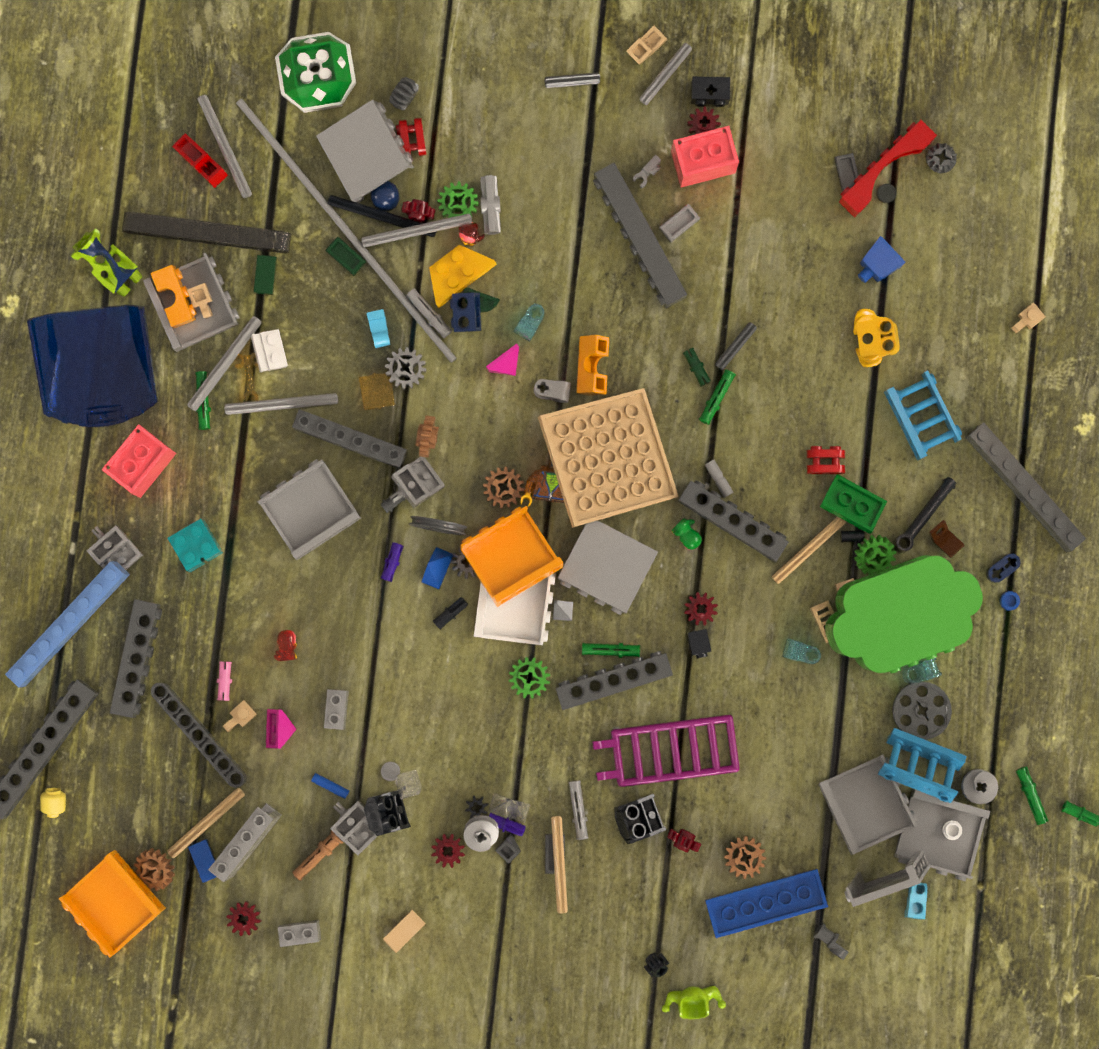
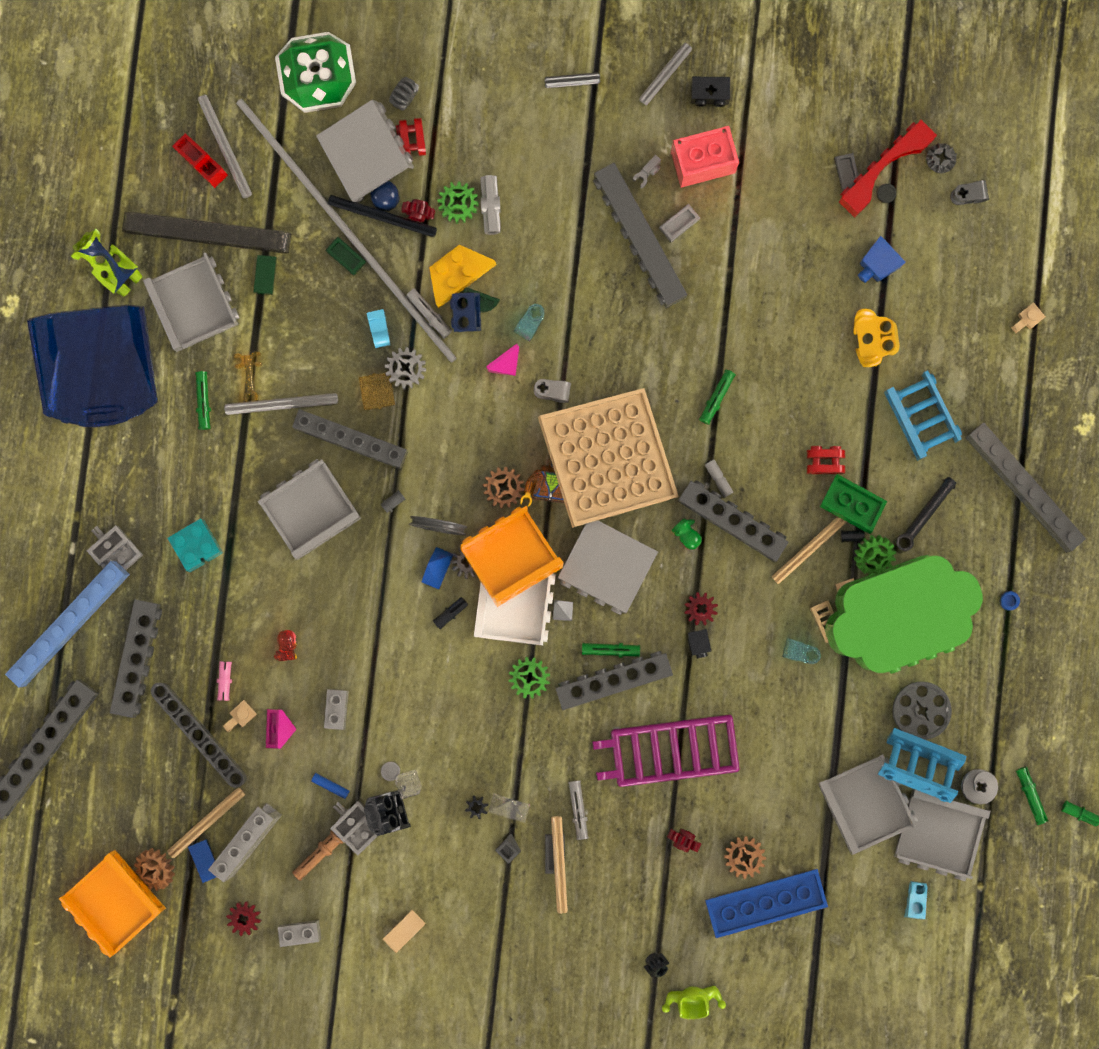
(53, 802): light yellow head -> none
(139, 461): coral container -> none
(181, 311): light orange arch -> none
(200, 298): tan plate -> none
(224, 363): light grey axle -> none
(269, 350): white plate -> none
(392, 562): dark purple pin -> none
(416, 230): light grey axle -> none
(416, 482): light grey plate -> none
(427, 436): medium nougat gear -> none
(448, 858): dark red gear -> none
(473, 236): clear red animal -> none
(481, 833): light grey piece -> none
(508, 825): dark purple axle -> none
(591, 350): light orange arch -> none
(638, 819): black slope -> none
(647, 45): tan slope -> none
(697, 367): dark green pin -> none
(703, 116): dark red gear -> none
(736, 345): dark grey axle -> none
(830, 939): dark grey connector -> none
(860, 892): light grey panel -> none
(925, 671): clear light blue piece -> none
(946, 539): reddish brown bracket -> none
(952, 830): white plate -> none
(973, 193): none -> dark grey piece
(1006, 571): dark blue beam -> none

